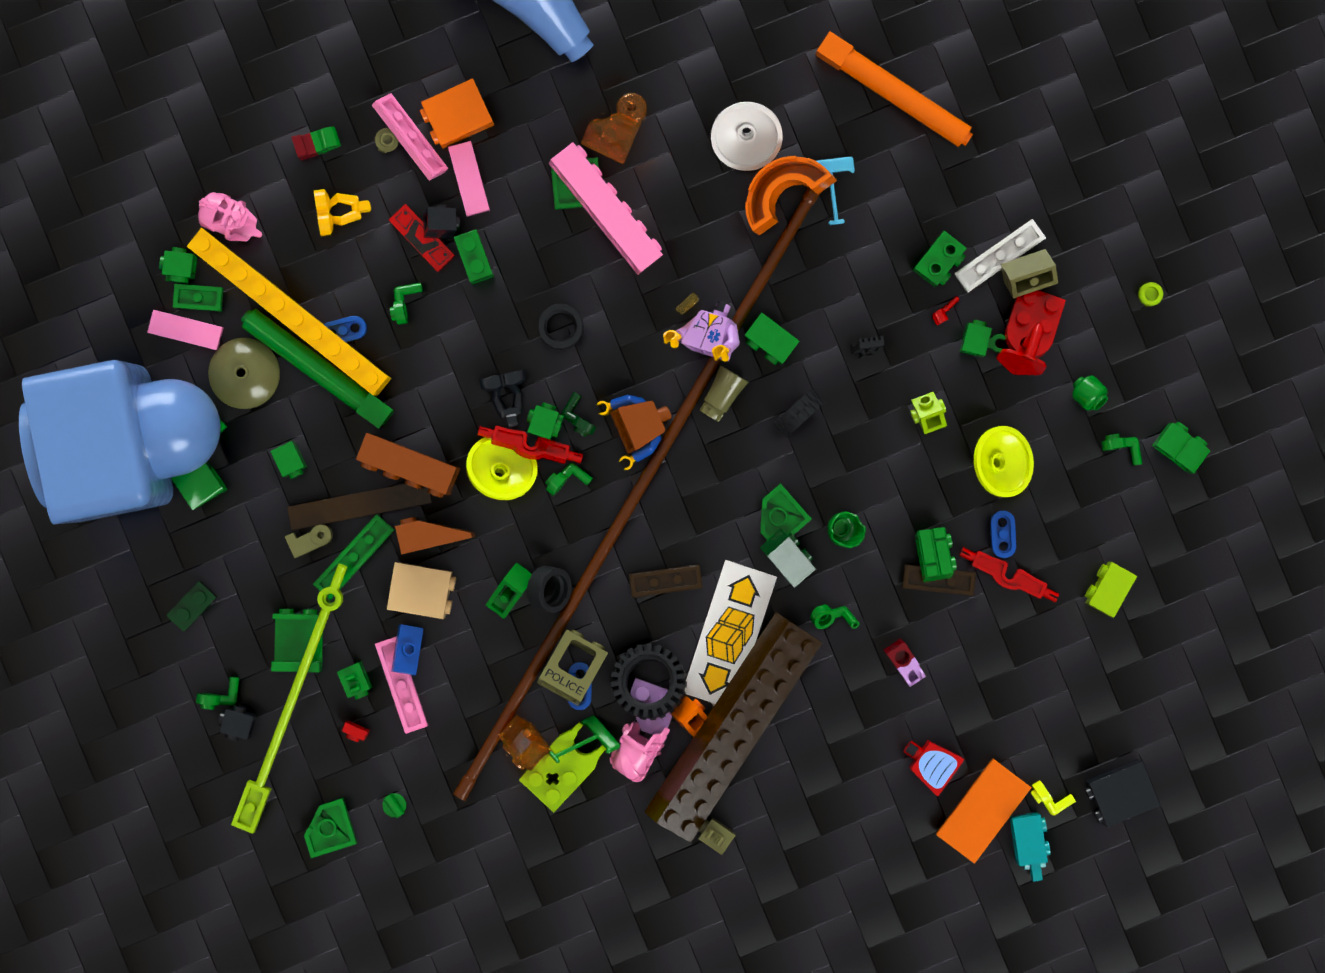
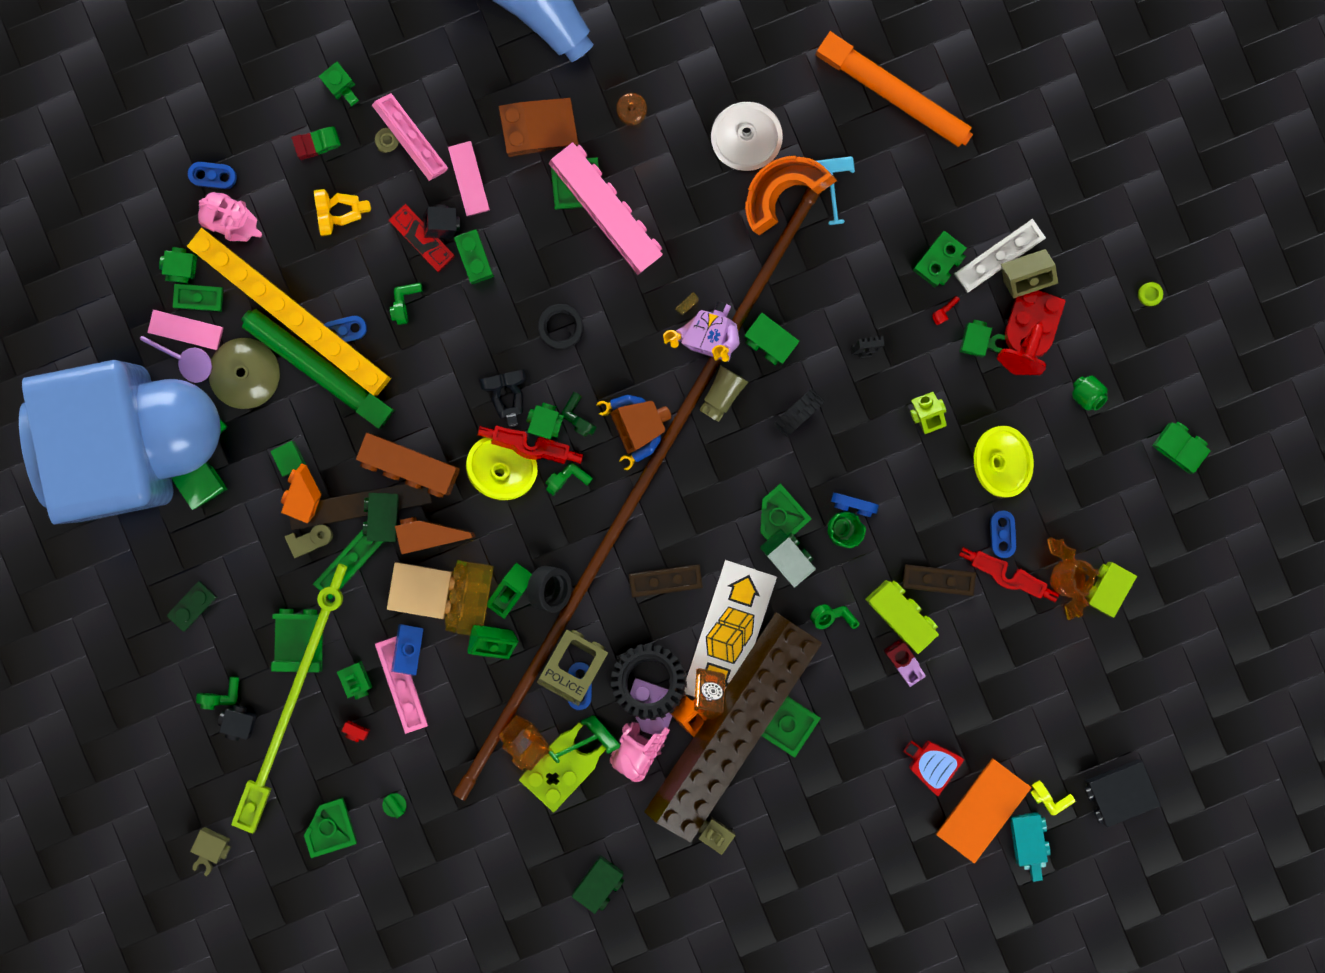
(193, 363): none -> lavender piece
(210, 848): none -> olive brick
(212, 175): none -> blue plate
(302, 496): none -> orange slope
(339, 83): none -> green brick
(382, 517): none -> dark green brick
(456, 114): orange brick -> none
(468, 596): none -> clear yellow brick
(492, 642): none -> green slope
(538, 126): none -> dark orange slope
(598, 884): none -> dark green brick
(612, 136): clear orange plate -> none
(709, 693): none -> clear orange slope
(791, 726): none -> green tile
(844, 502): none -> blue plate
(903, 615): none -> lime brick
(935, 554): green brick -> none
(1069, 577): none -> clear orange helmet
(1115, 442): green plate -> none

